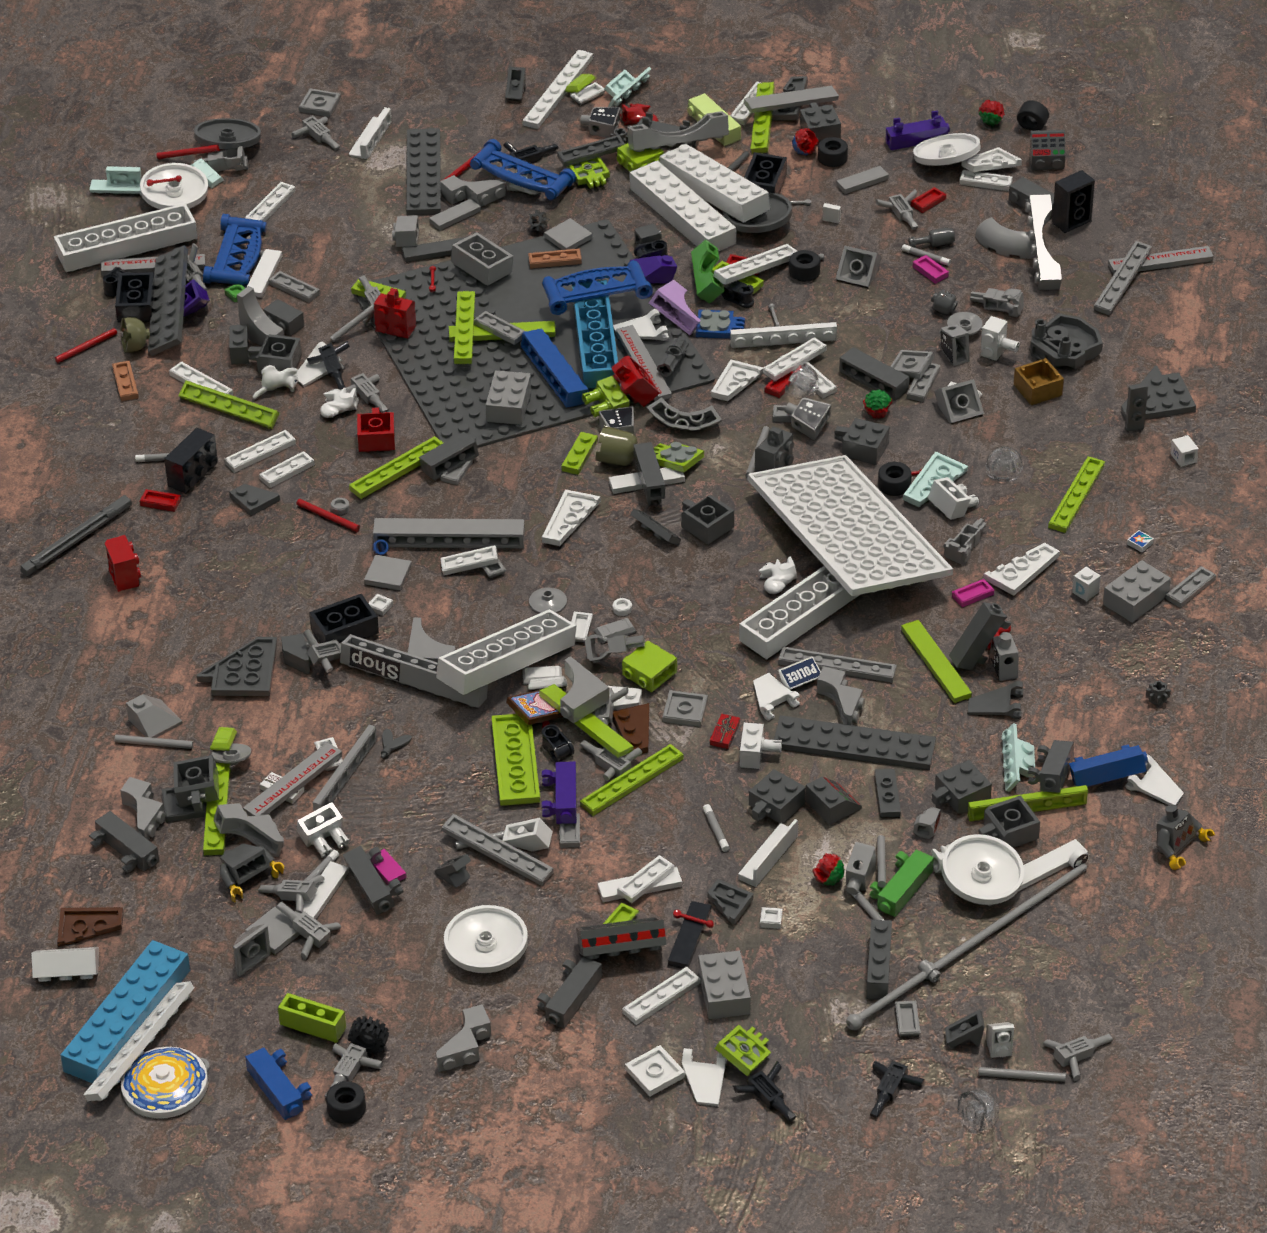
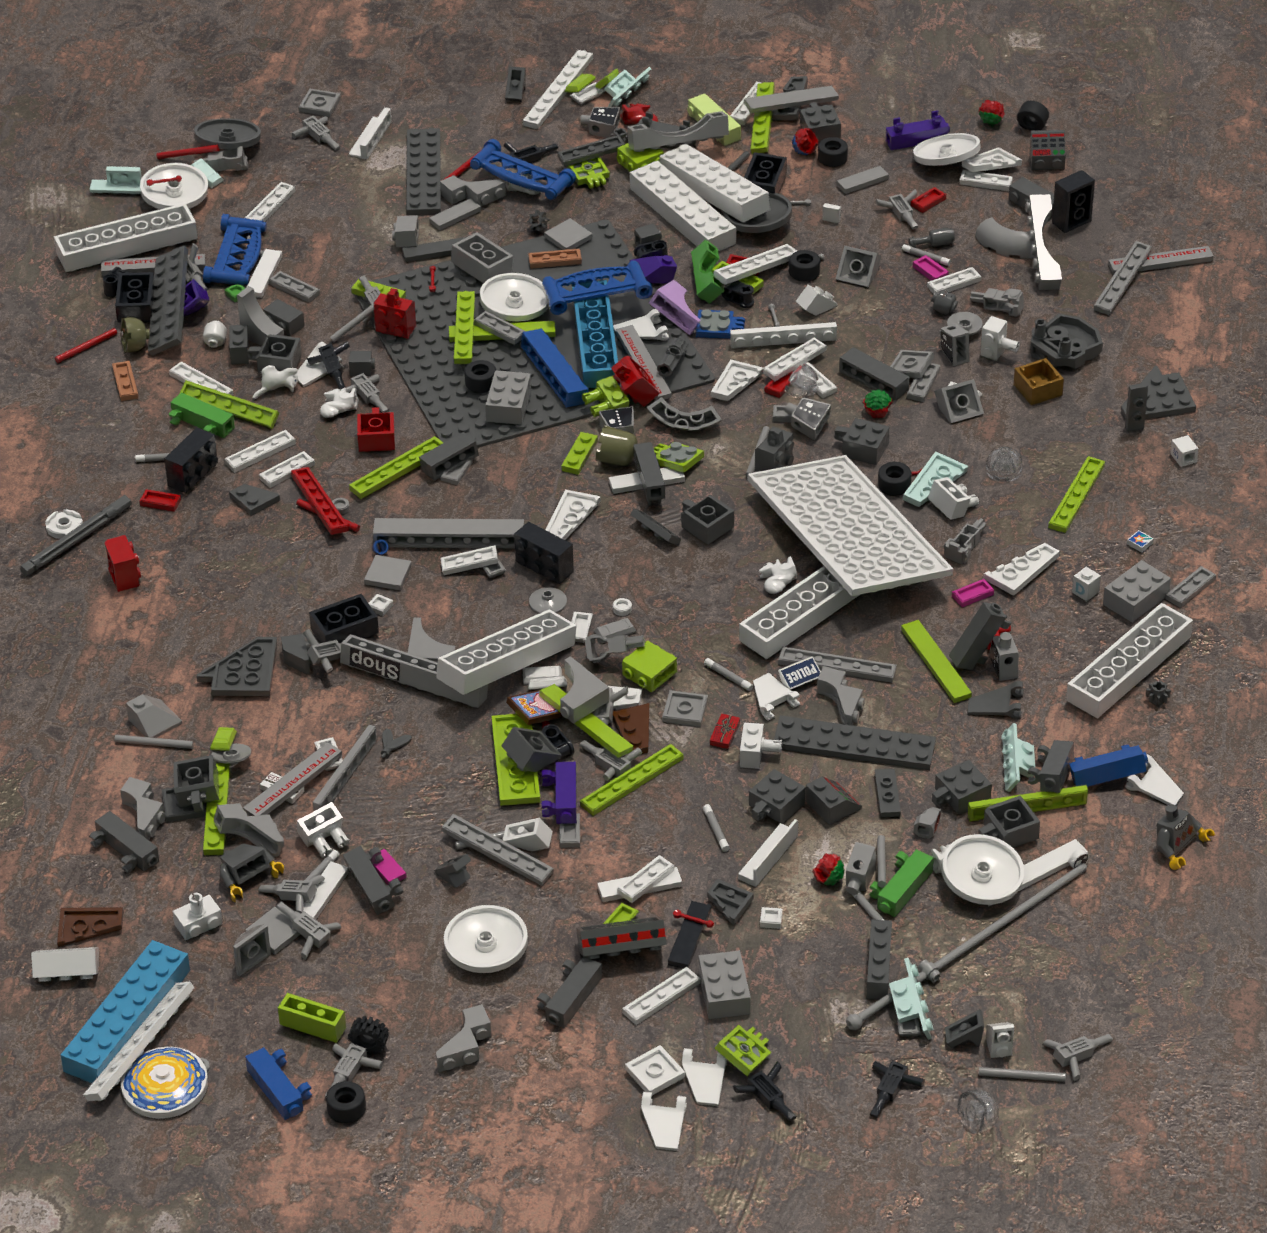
(54, 522): none -> white tile
(197, 916): none -> white brick
(201, 415): none -> bright green brick
(214, 334): none -> white head
(319, 500): none -> red tile
(361, 362): none -> dark grey brick
(479, 376): none -> black tyre
(514, 297): none -> white dish
(530, 749): none -> dark grey slope
(544, 552): none -> black brick
(607, 79): none -> lime tile
(664, 1122): none -> white flag
(728, 674): none -> light grey bar
(815, 300): none -> white slope
(908, 999): none -> light aqua bracket
(954, 281): none -> white tile
(1129, 660): none -> white brick

